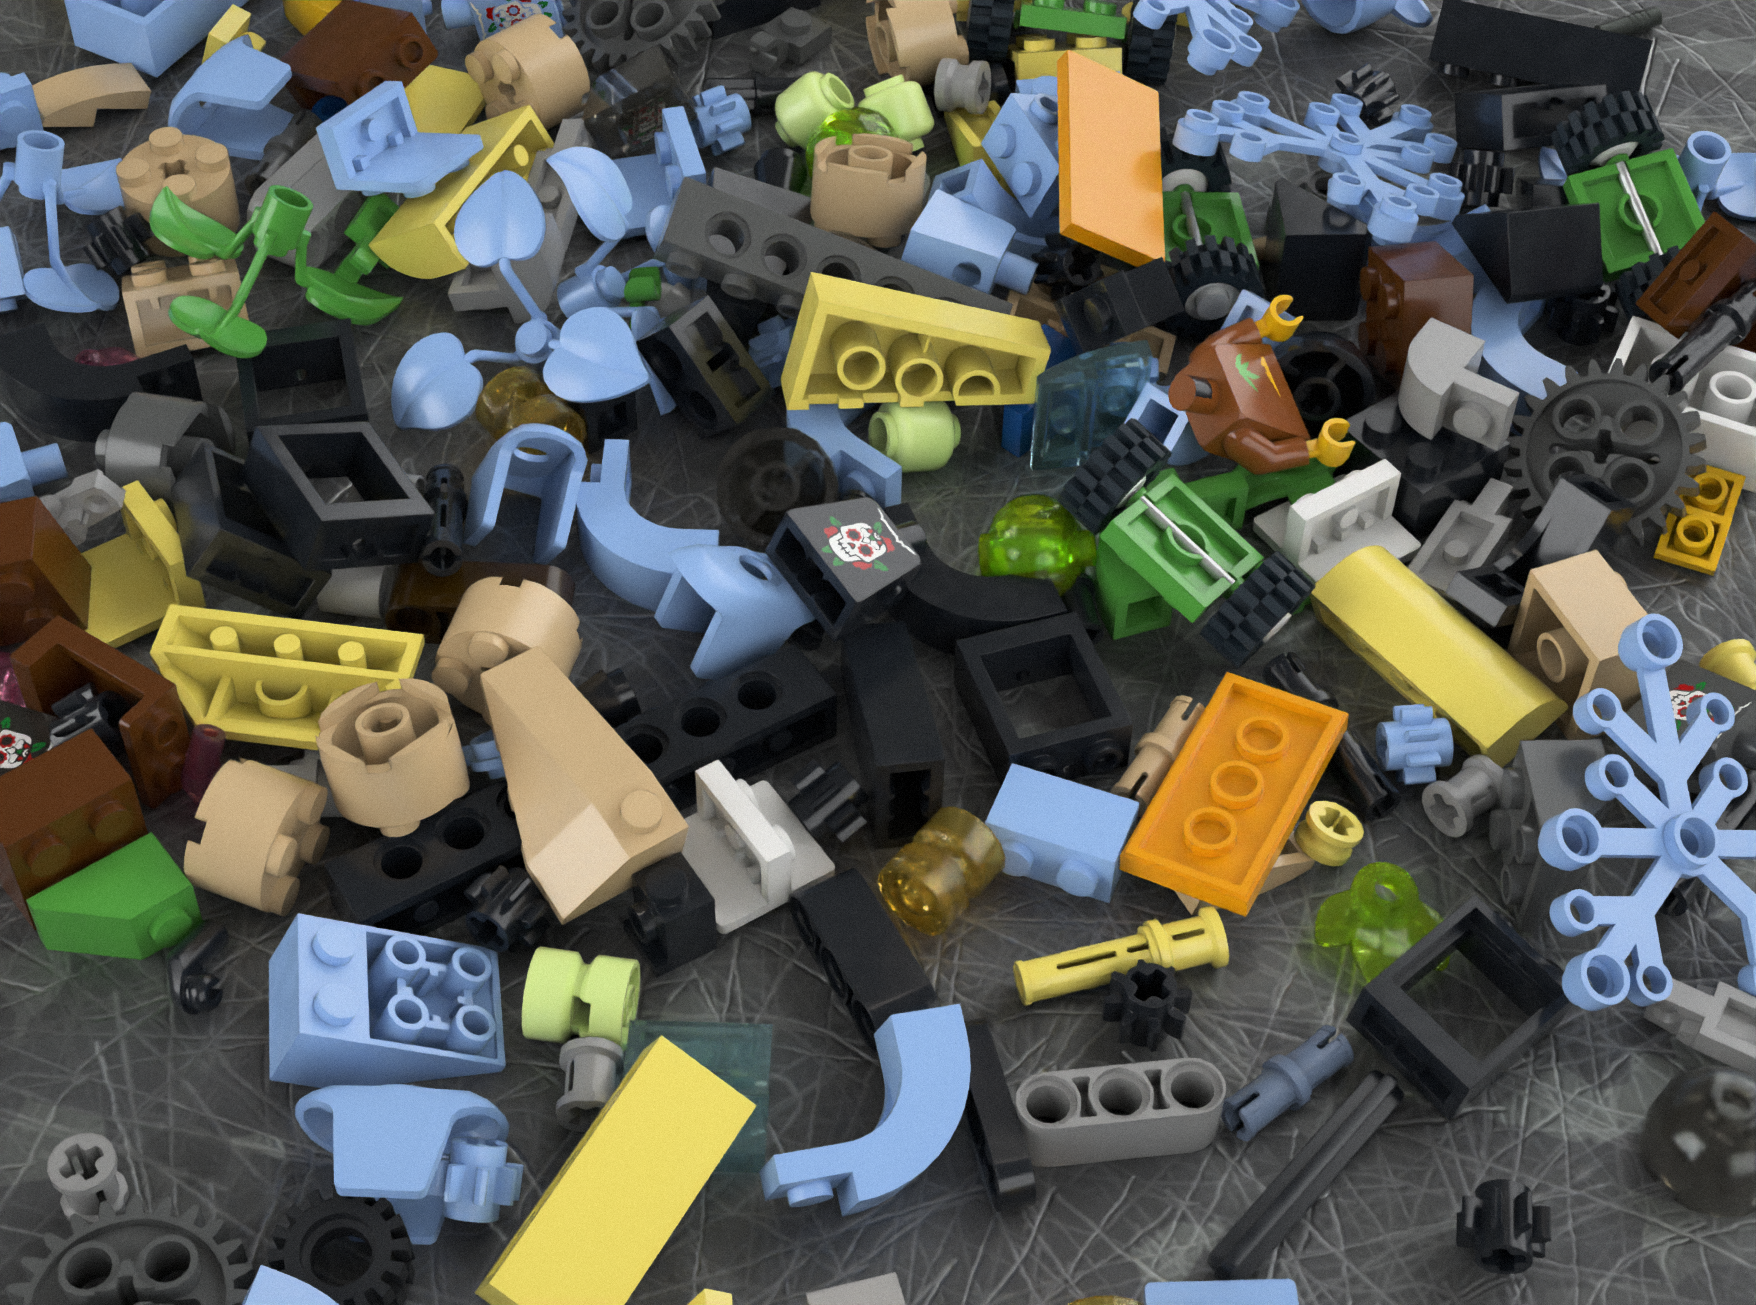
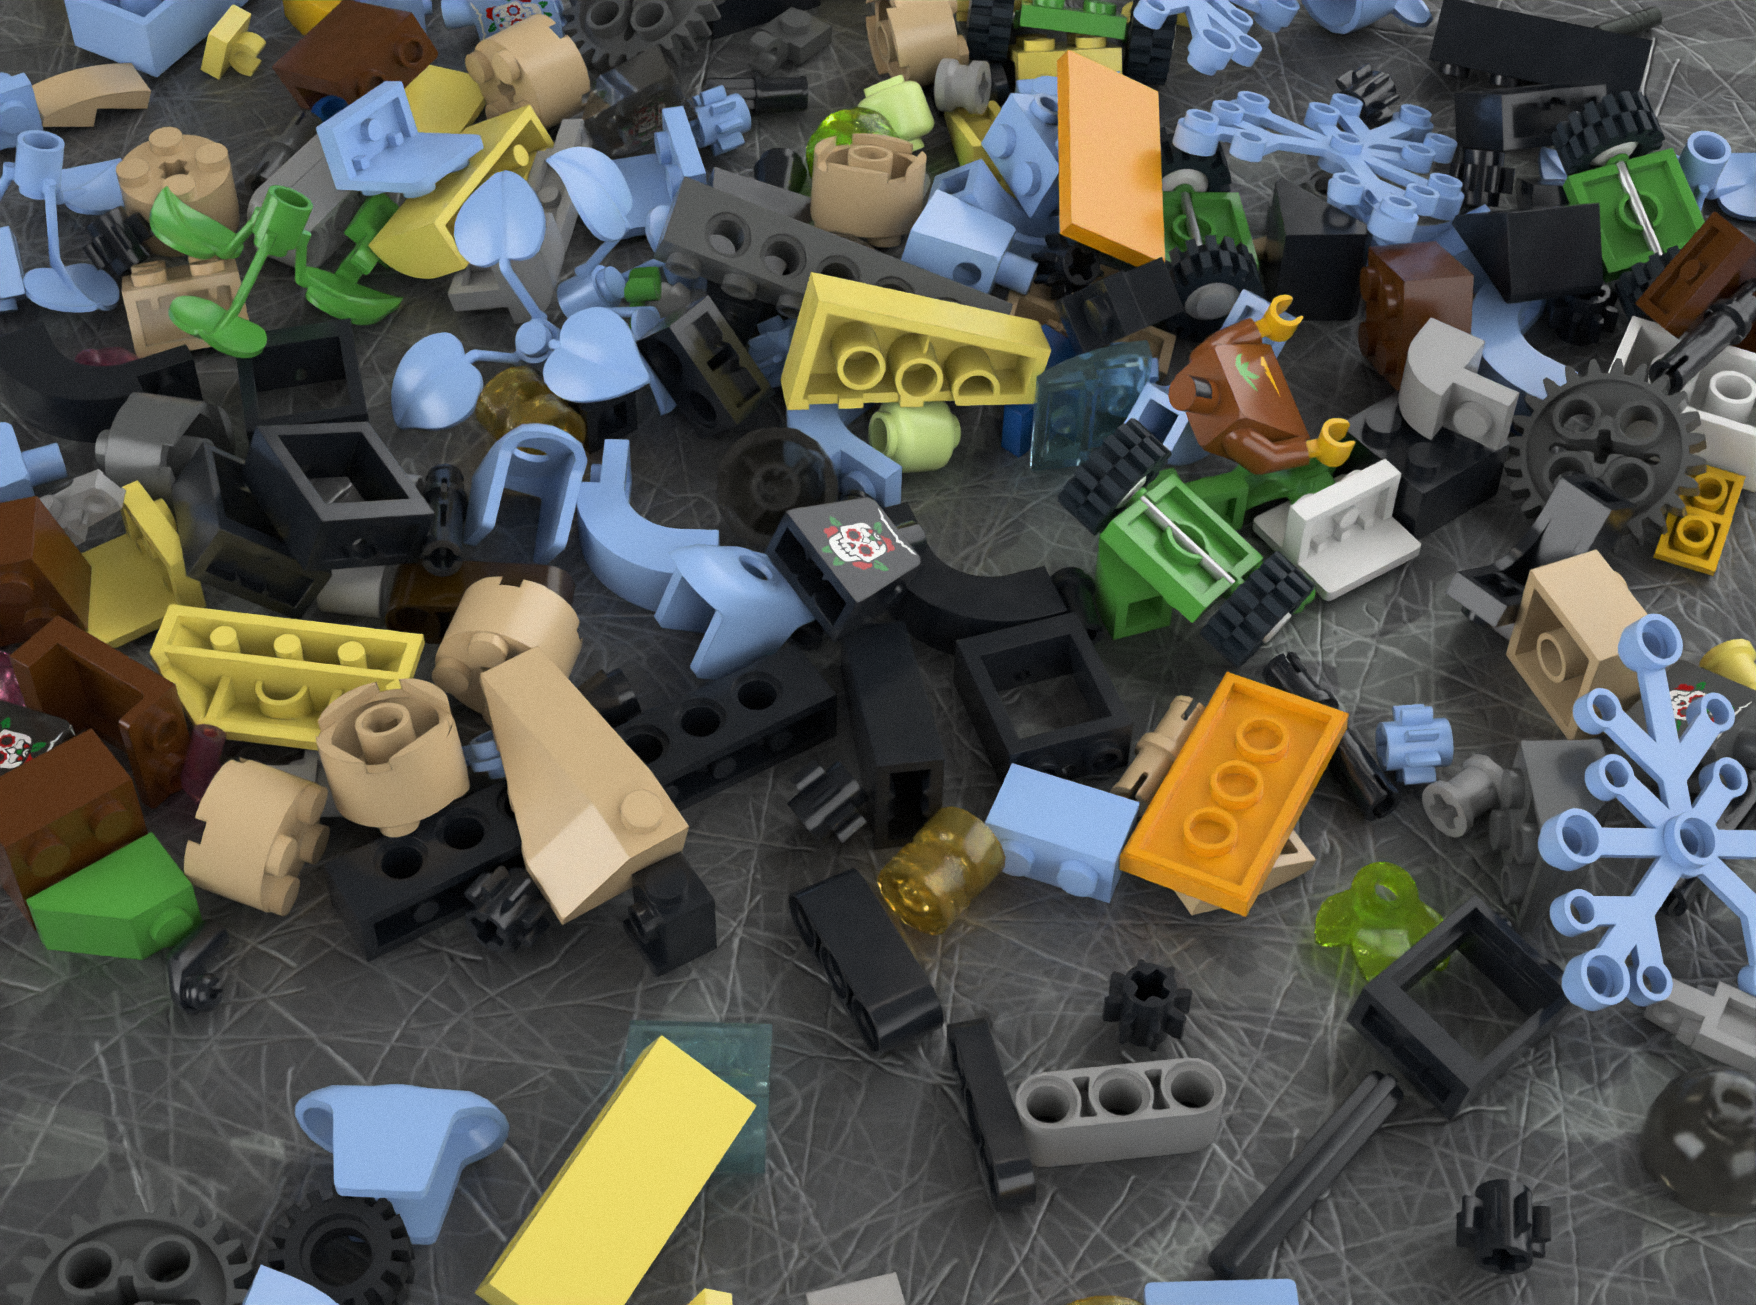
(88, 710): black gear -> none
(97, 1174): light grey bush -> none
(237, 94): light blue piece -> none
(380, 1006): light blue slope -> none
(476, 1180): light blue gear -> none
(579, 998): yellowish green wheel -> none
(589, 1080): light grey bush -> none
(748, 847): white bracket -> none
(807, 104): yellowish green head -> none
(925, 1093): light blue arch -> none
(1037, 540): clear neon green plant -> none
(1173, 944): light yellow pin -> none
(1286, 1082): sand blue pin -> none
(1325, 377): black cylinder -> none
(1329, 833): light yellow bush -> none
(1433, 654): light yellow brick -> none
(1465, 538): light grey hinge -> none

